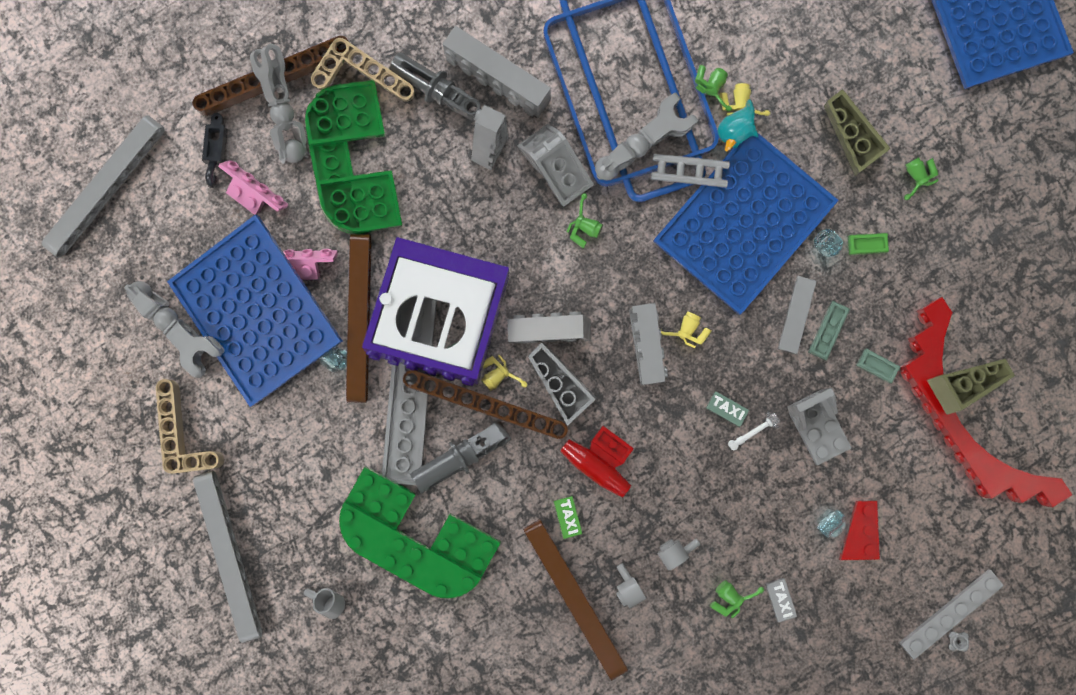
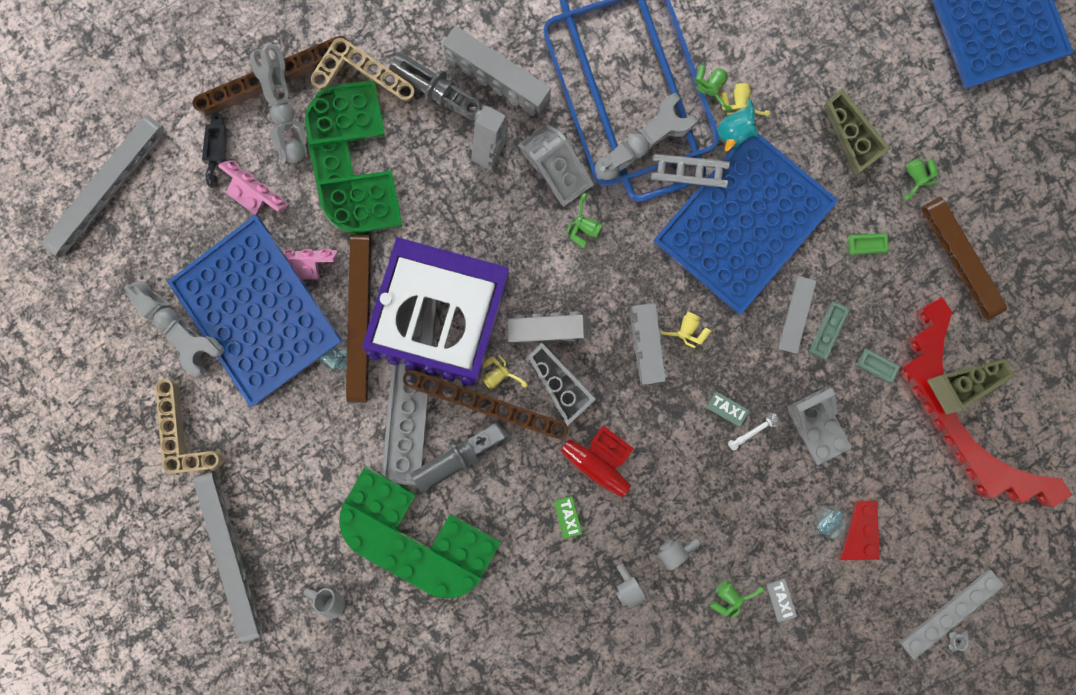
(575, 599): reddish brown beam -> none
(828, 243): clear light blue head -> none
(964, 258): none -> reddish brown beam

